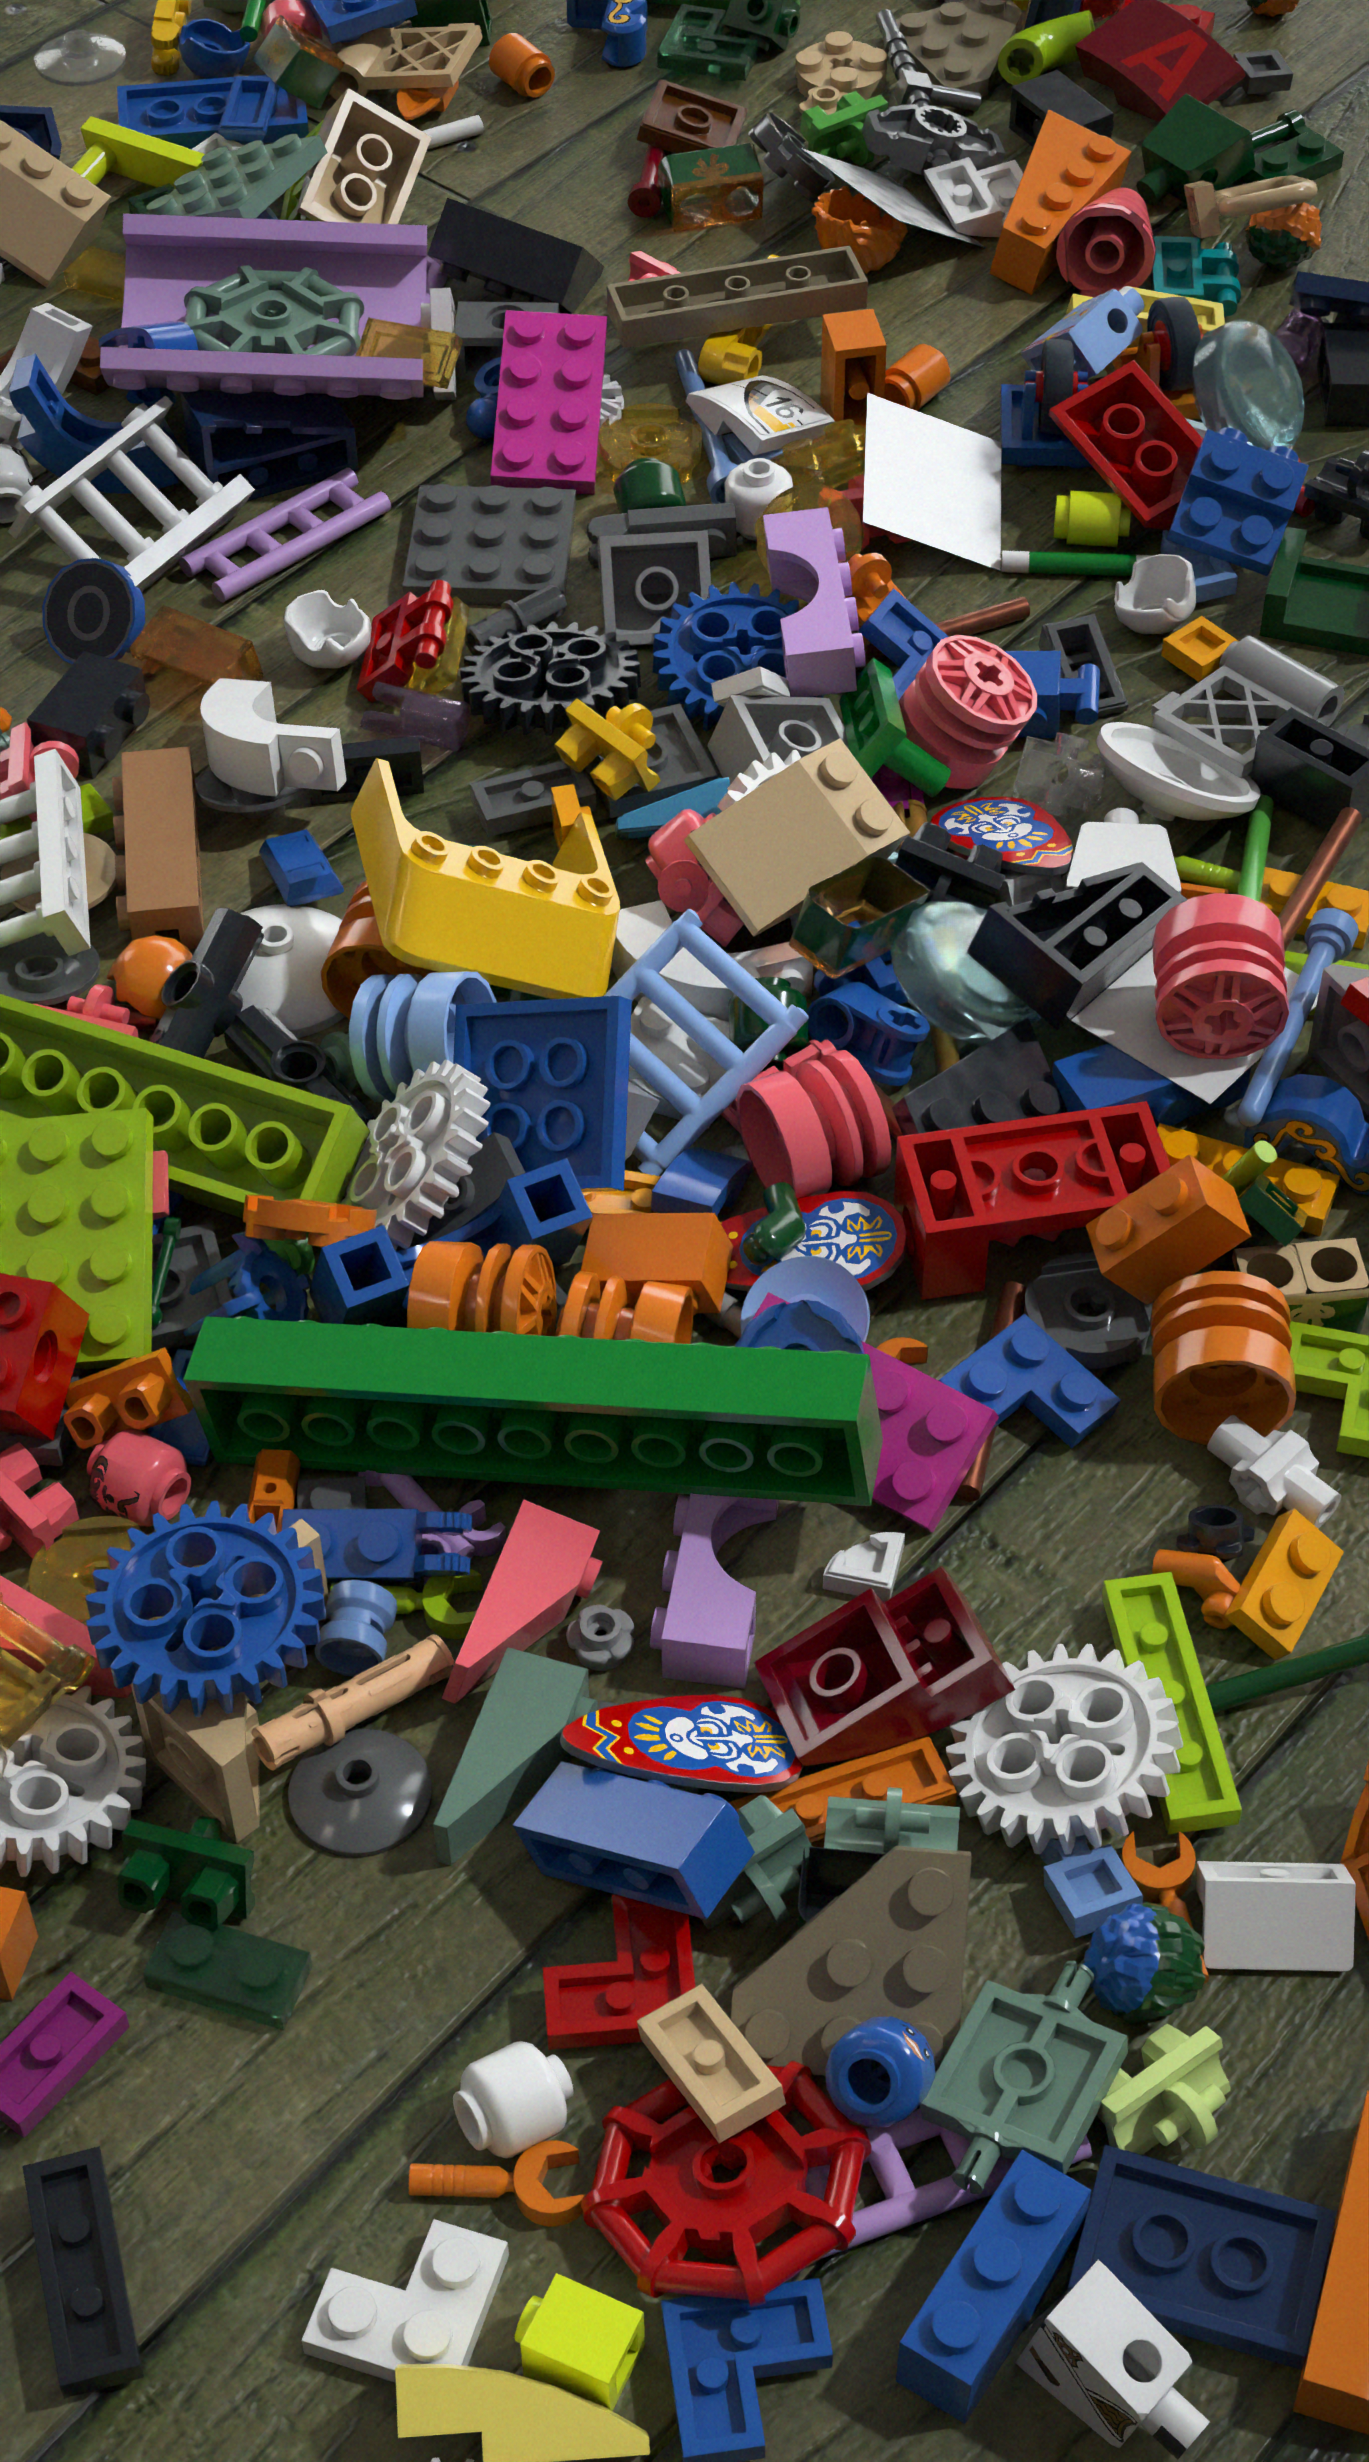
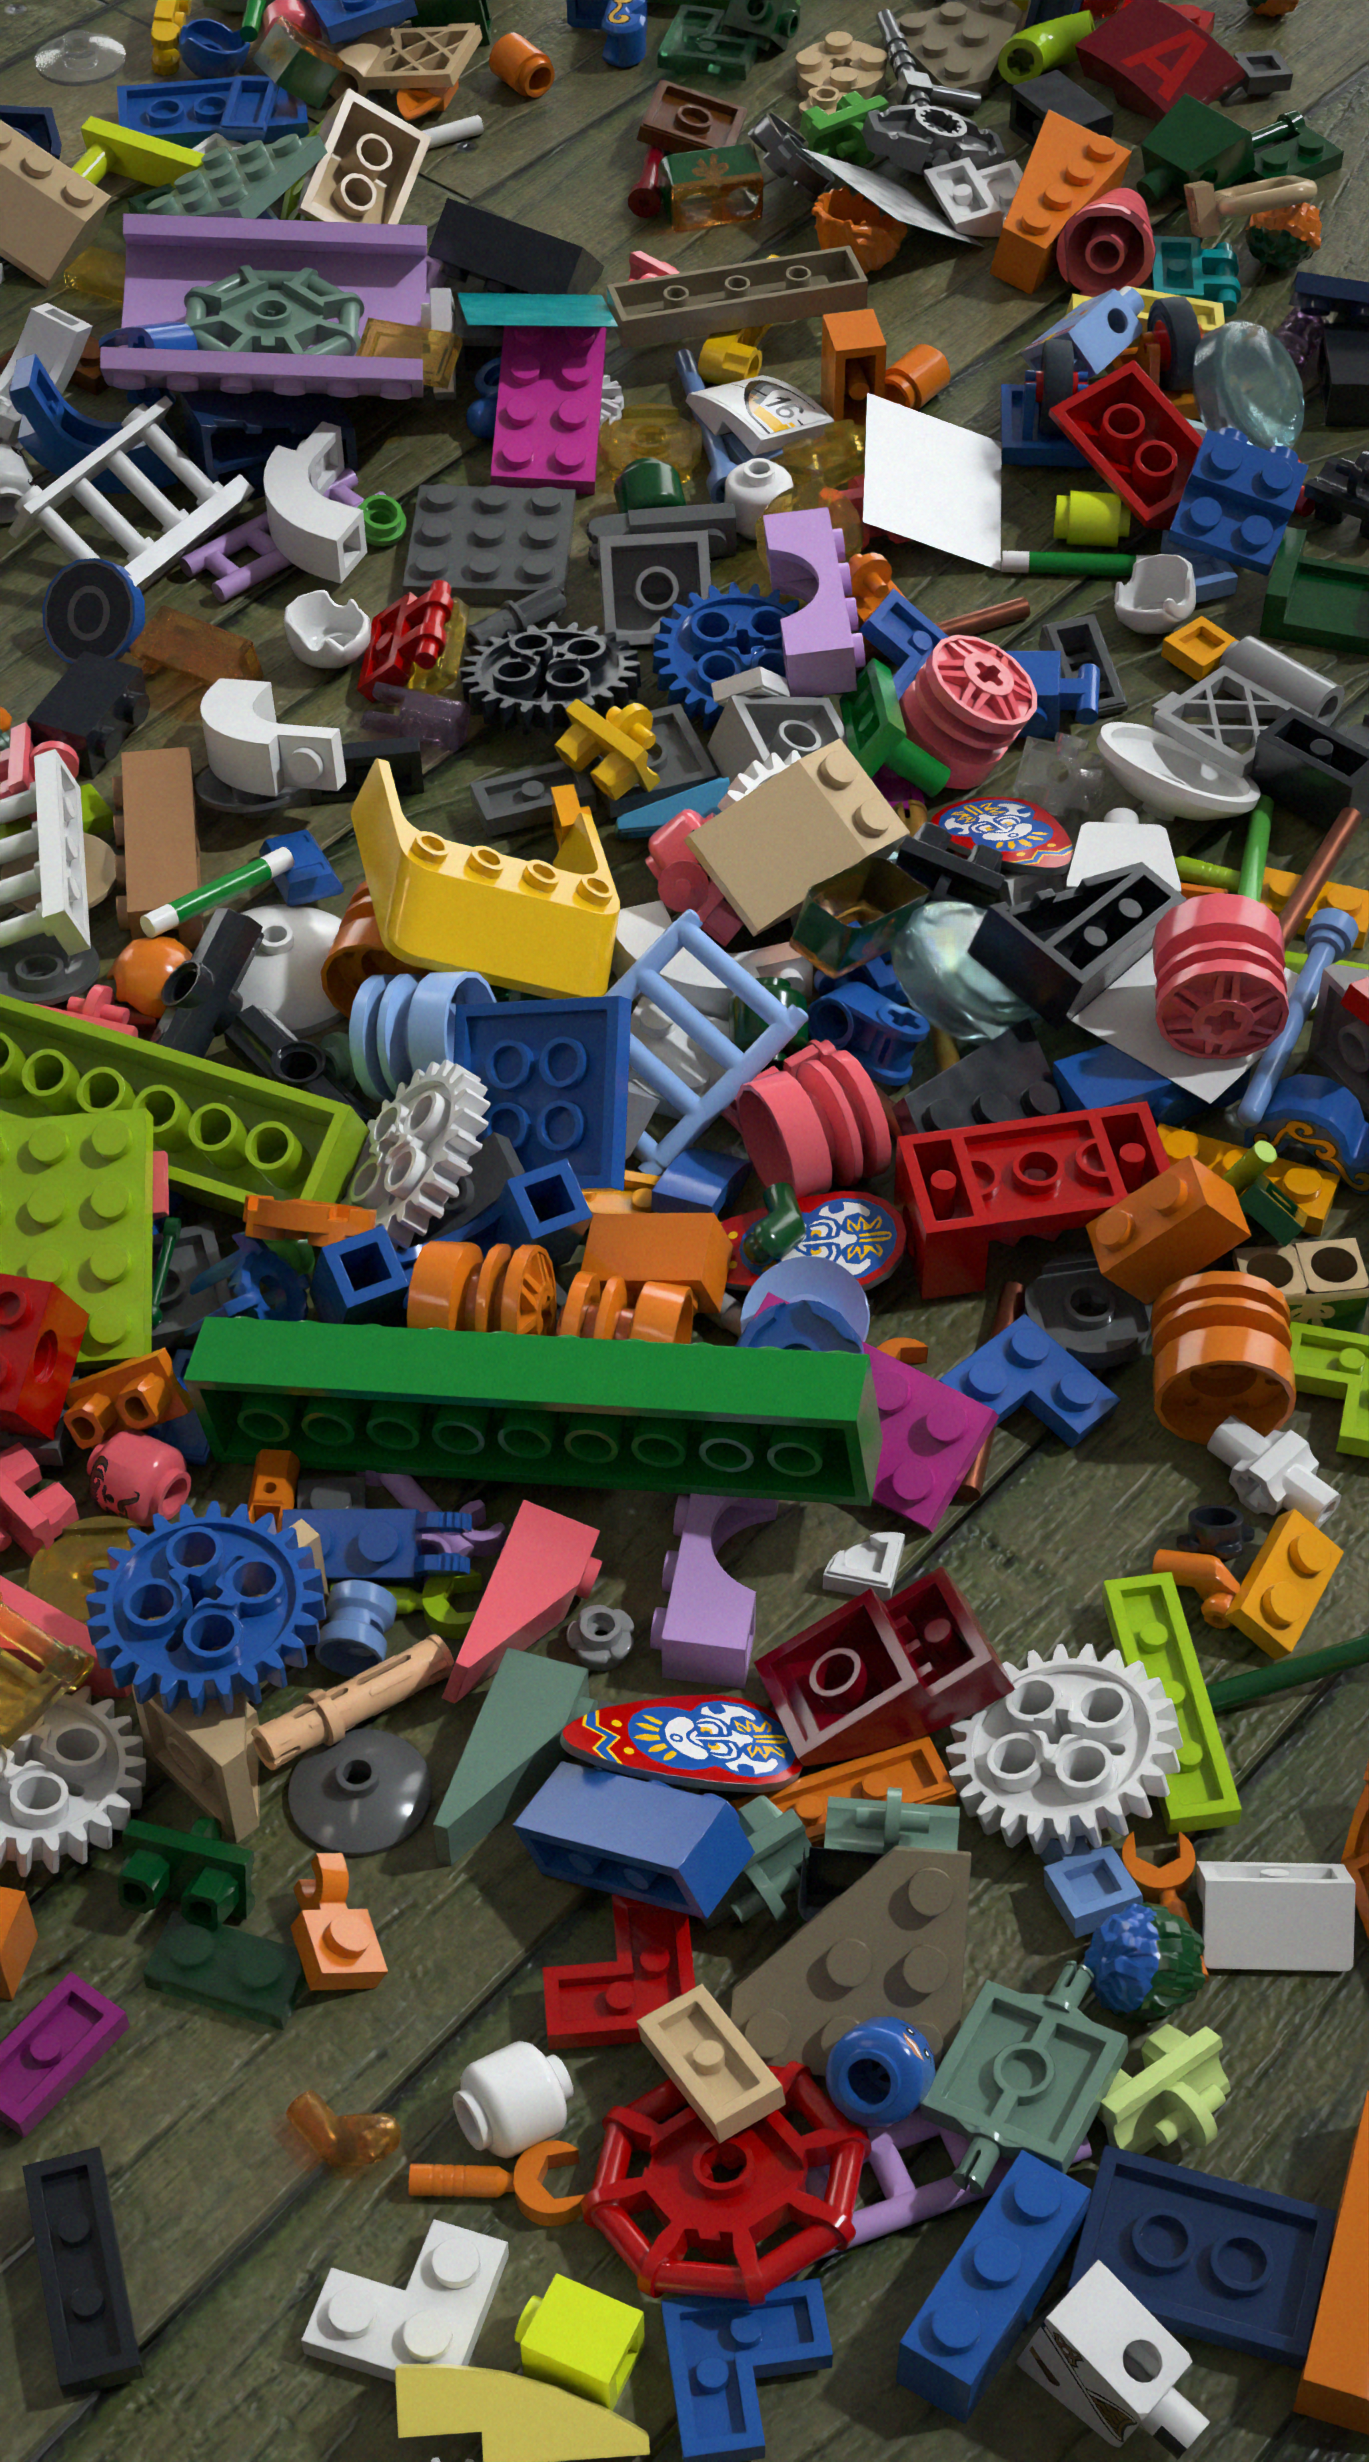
(216, 892): none -> green bar
(305, 525): none -> white arch
(331, 1940): none -> orange plate
(344, 2138): none -> clear orange arm
(385, 511): none -> bright green plate
(536, 310): none -> teal sticker

